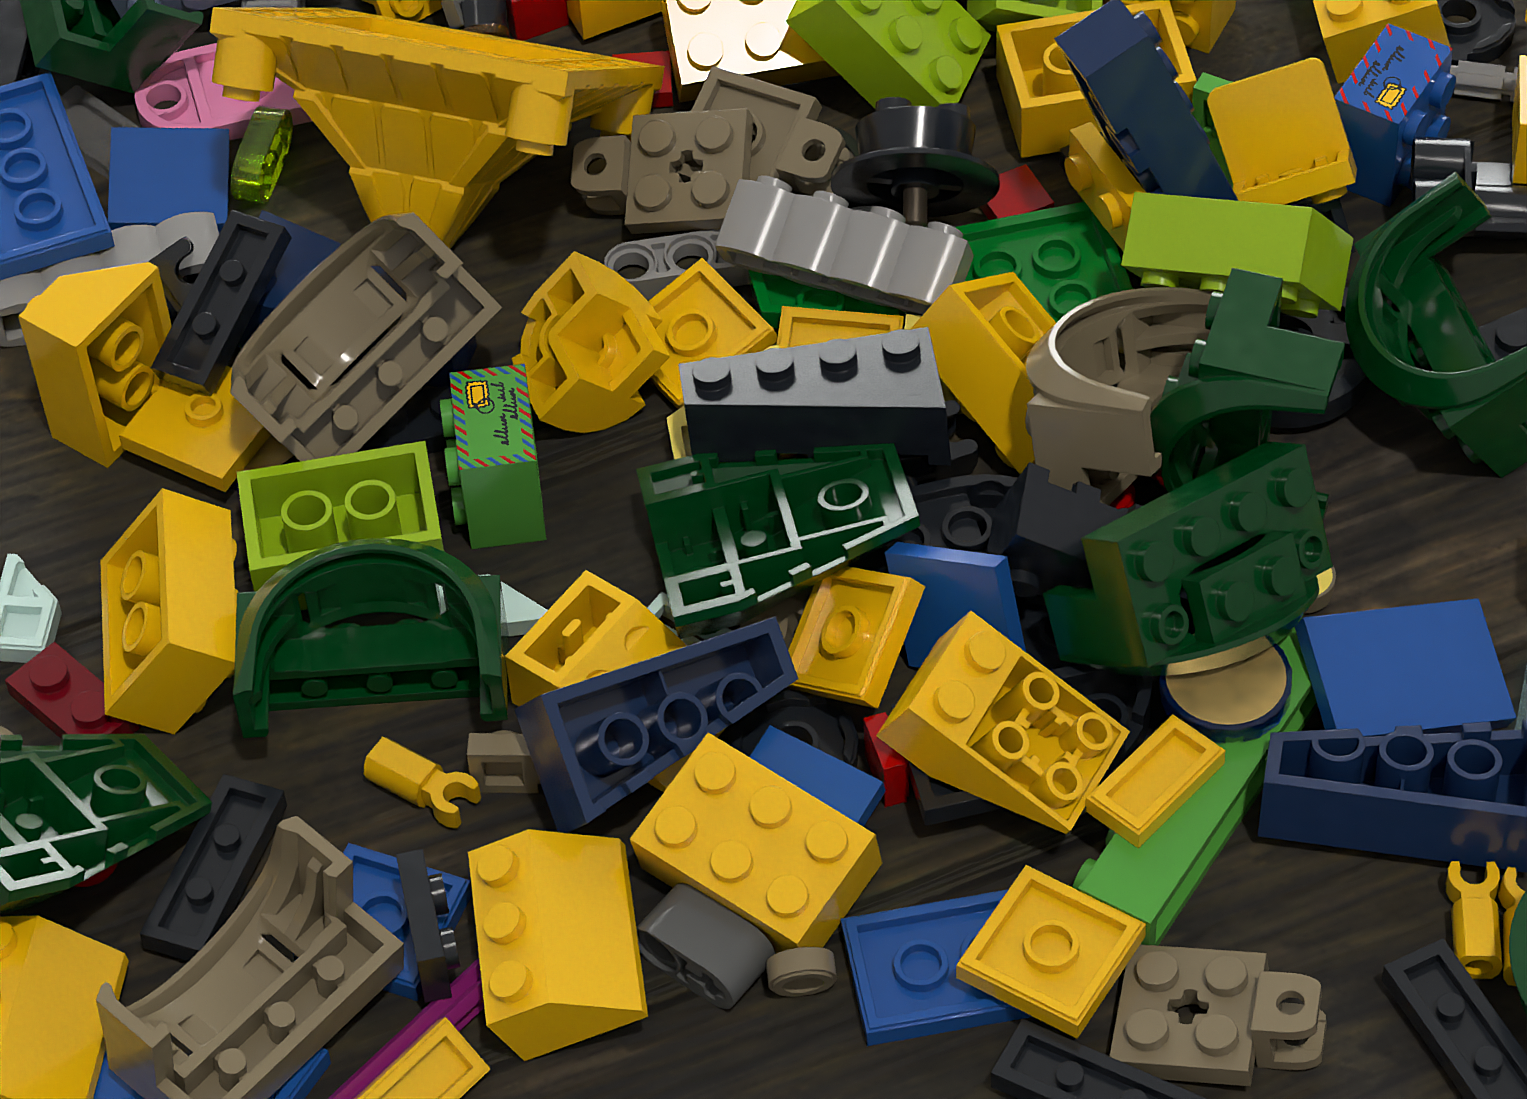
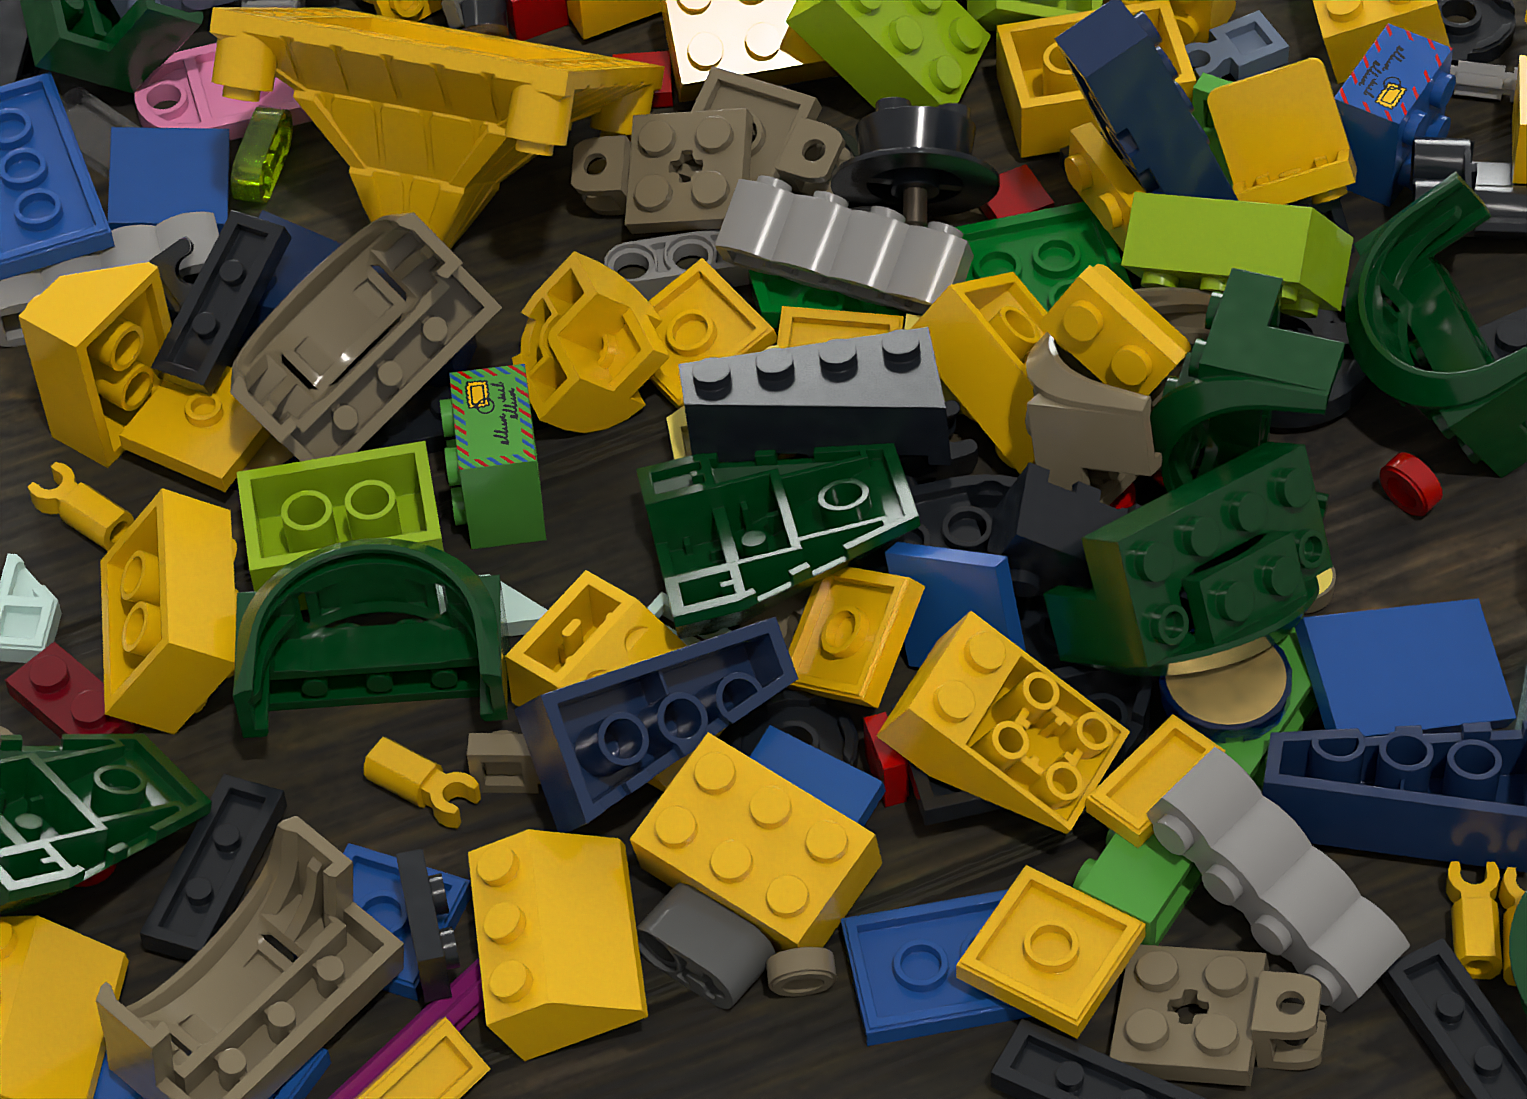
(82, 507): none -> yellow bar
(1115, 332): none -> yellow bracket
(1239, 48): none -> sand blue plate
(1283, 885): none -> light grey brick
(1410, 484): none -> red tile

